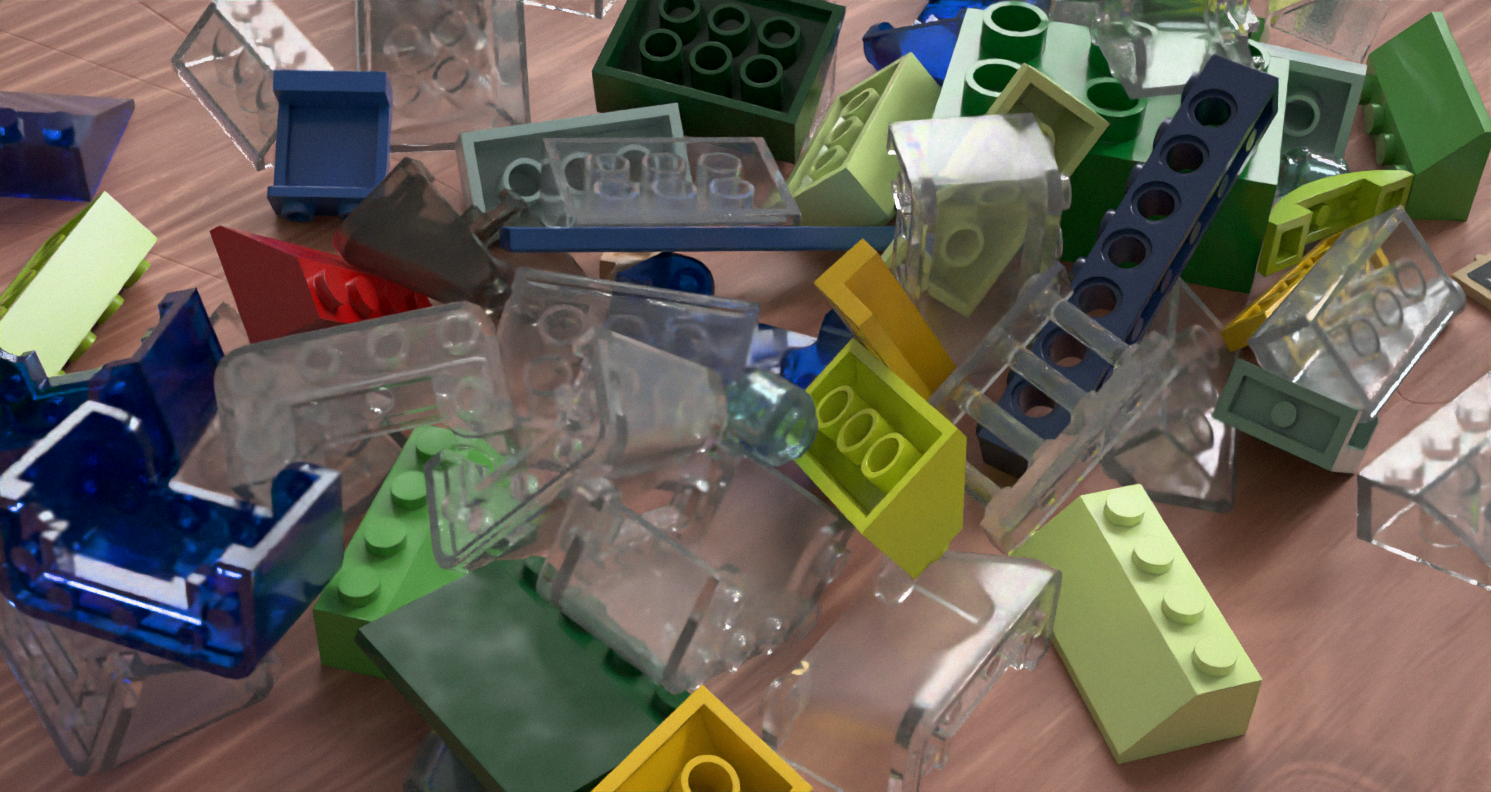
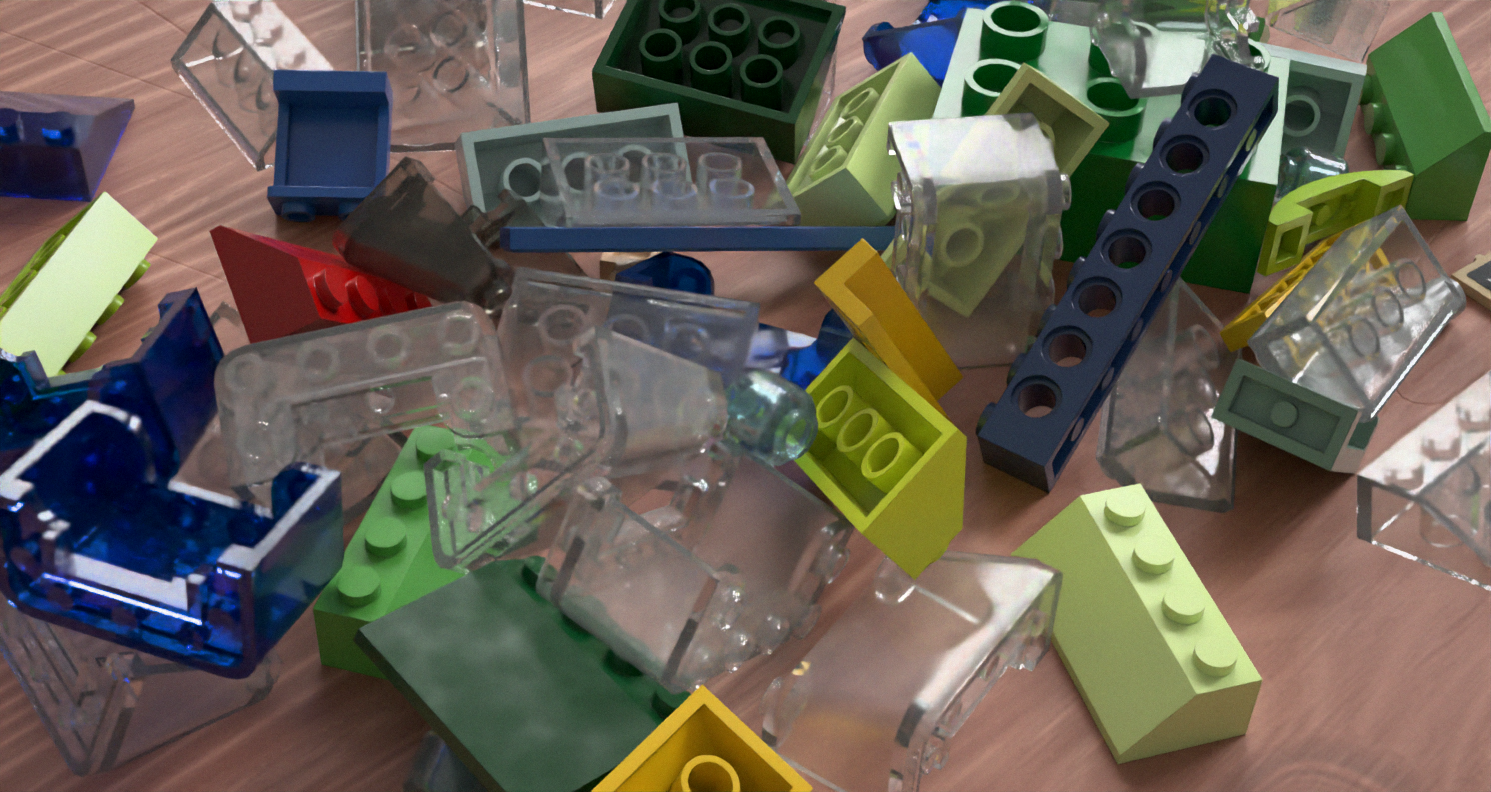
(1096, 417): clear fence -> none

